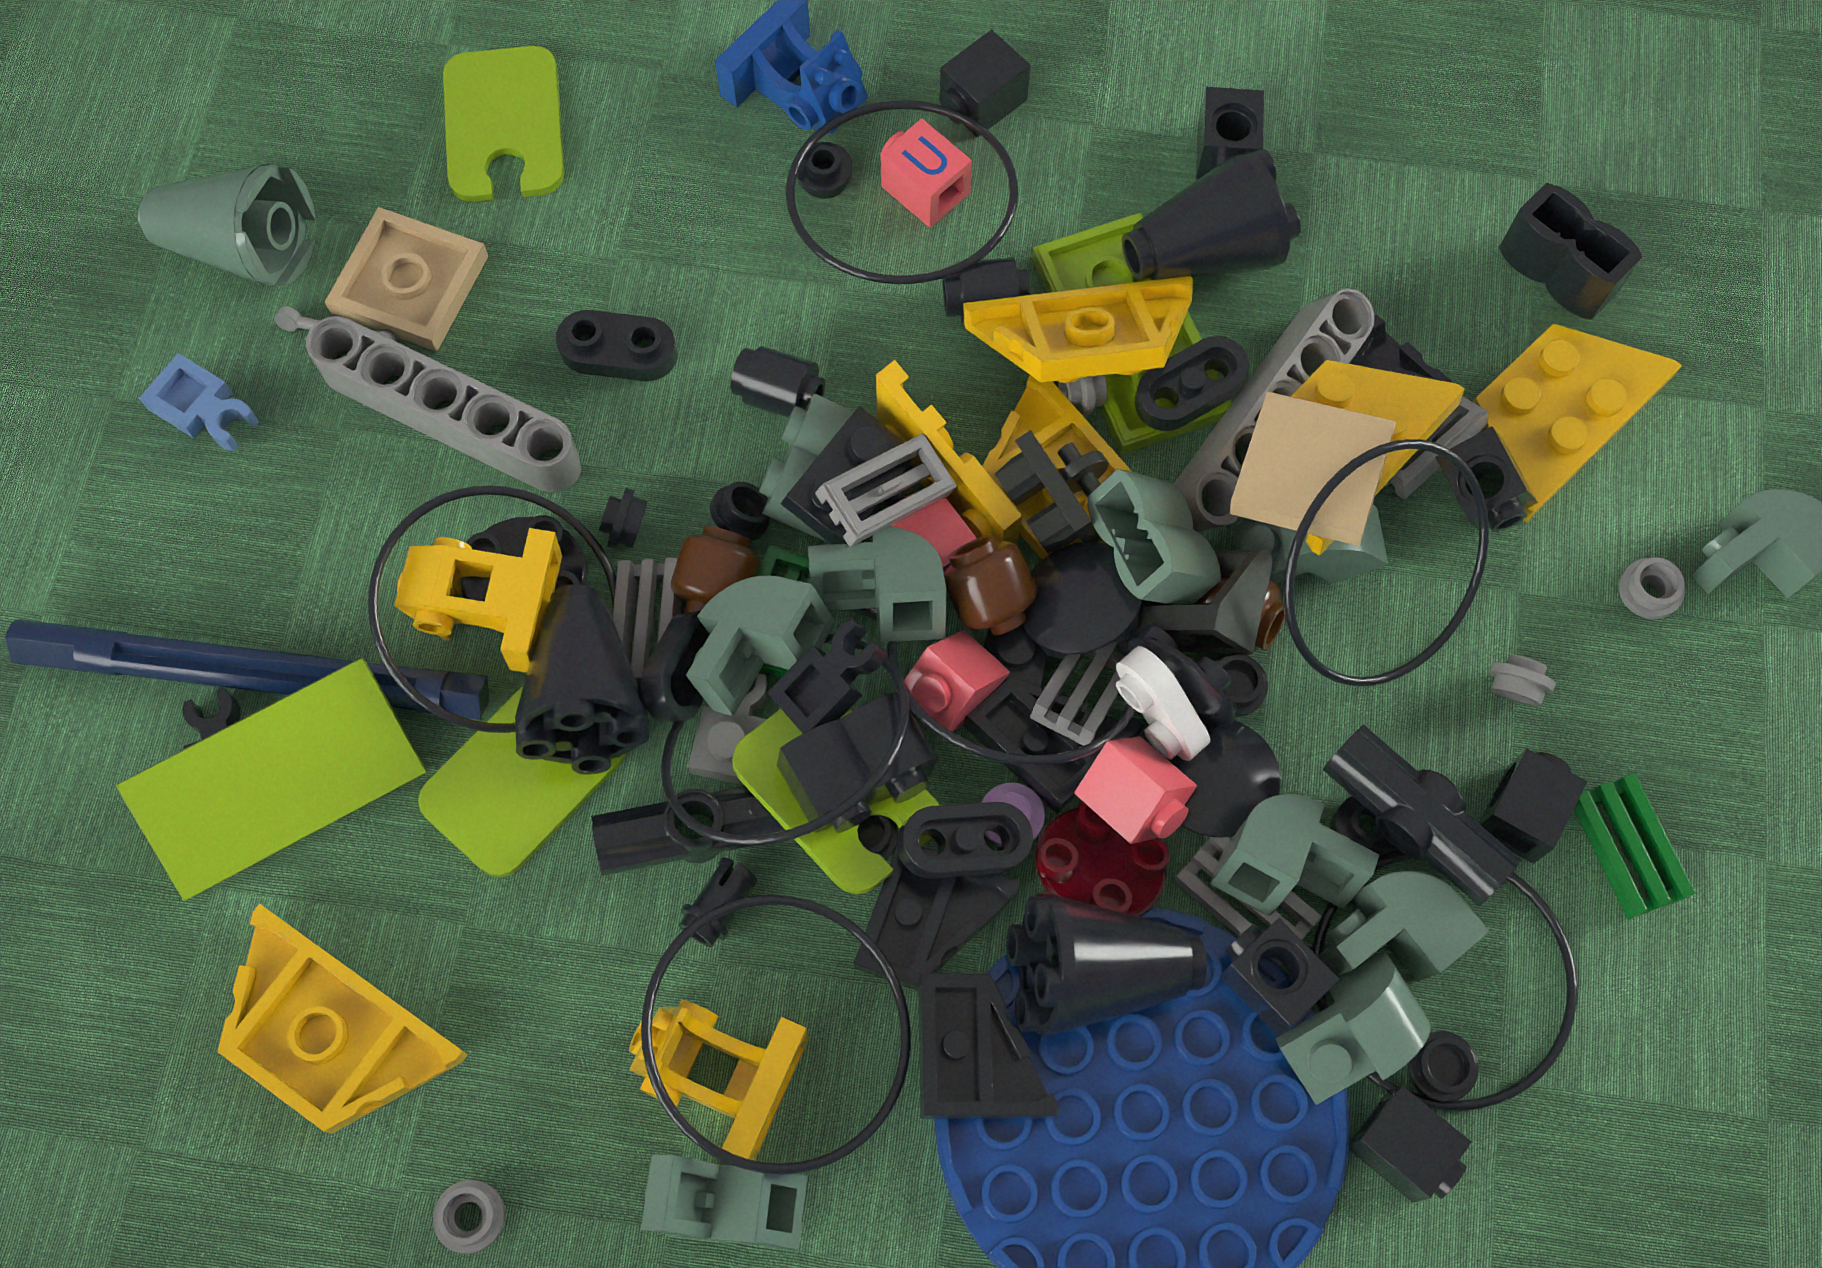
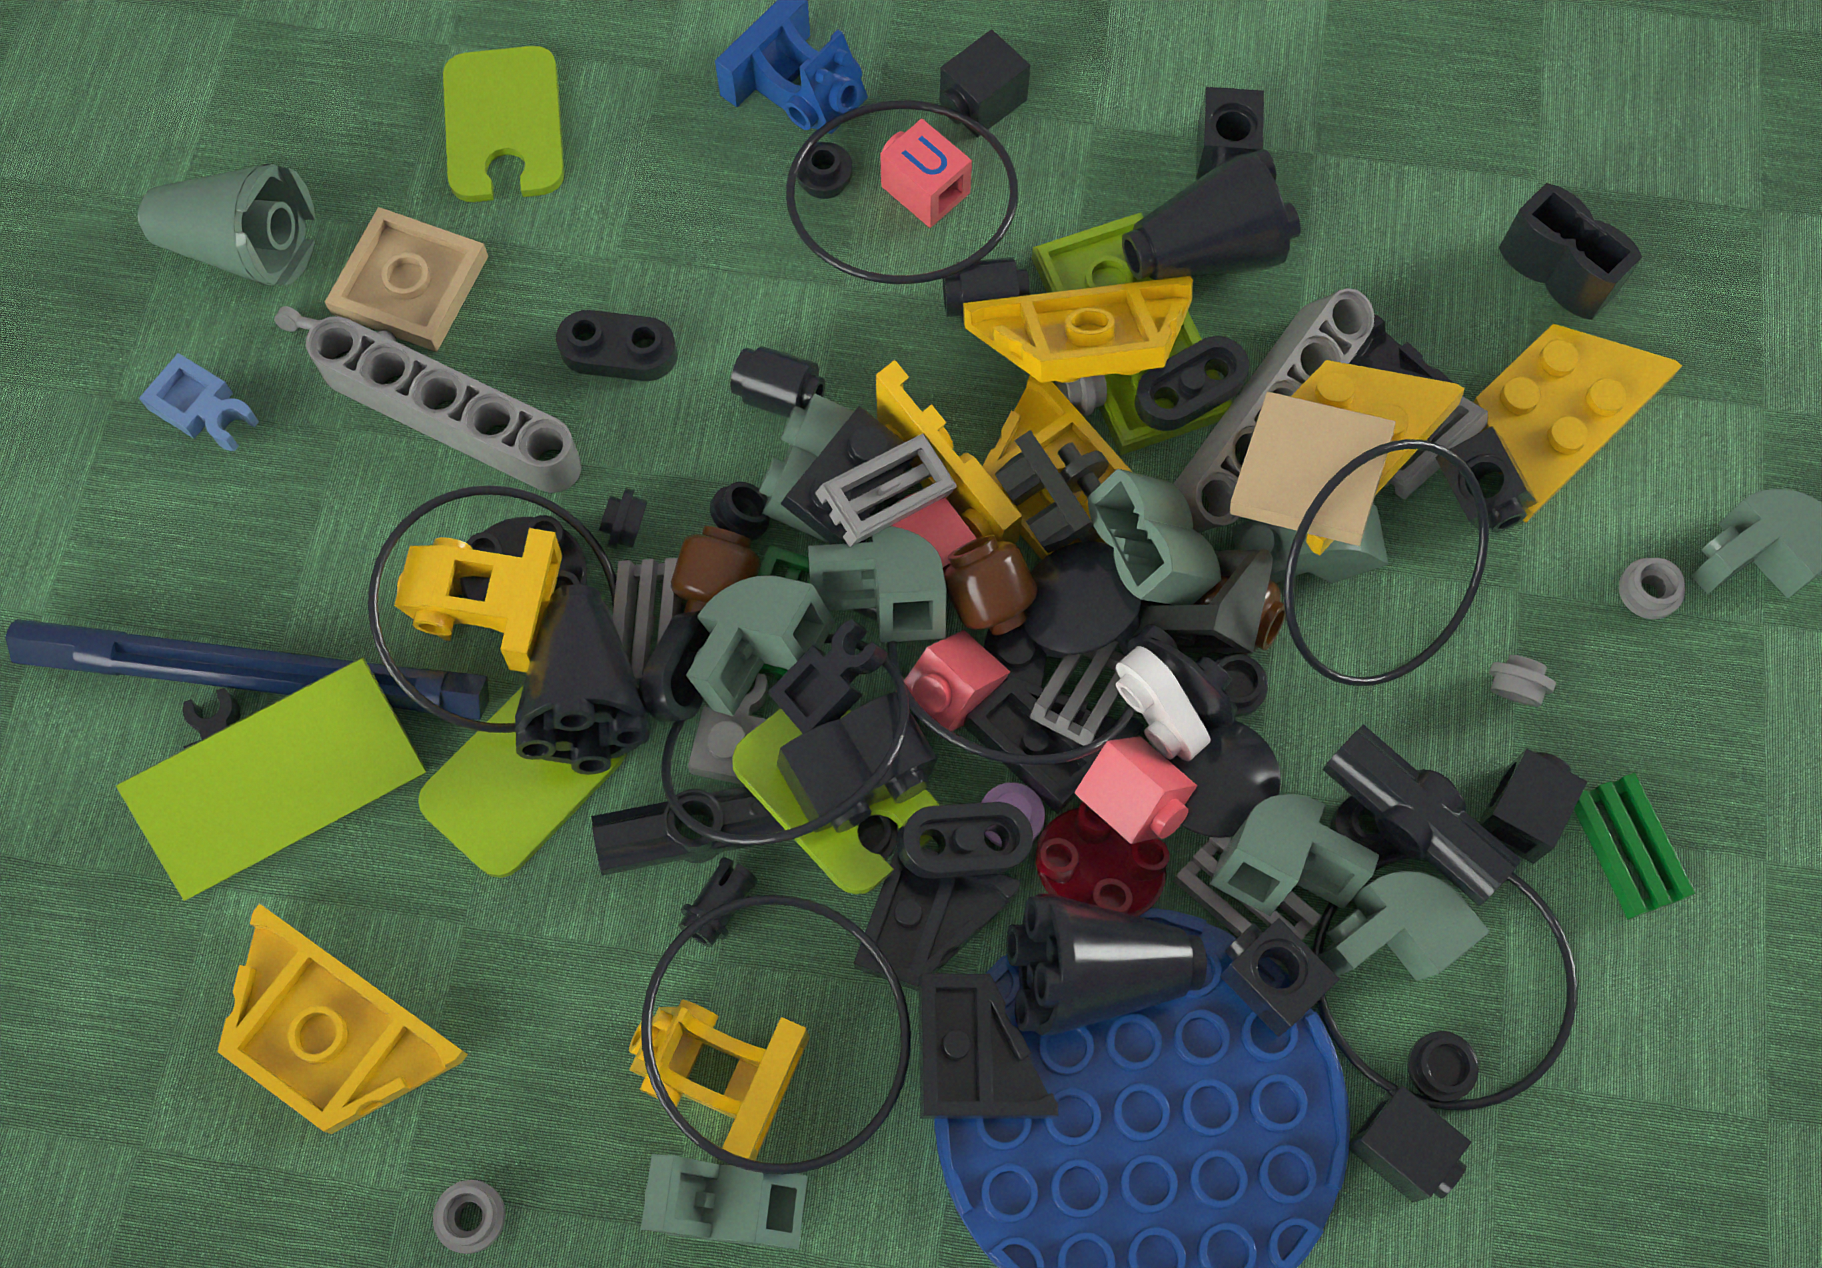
(1365, 1031): sand green brick -> none

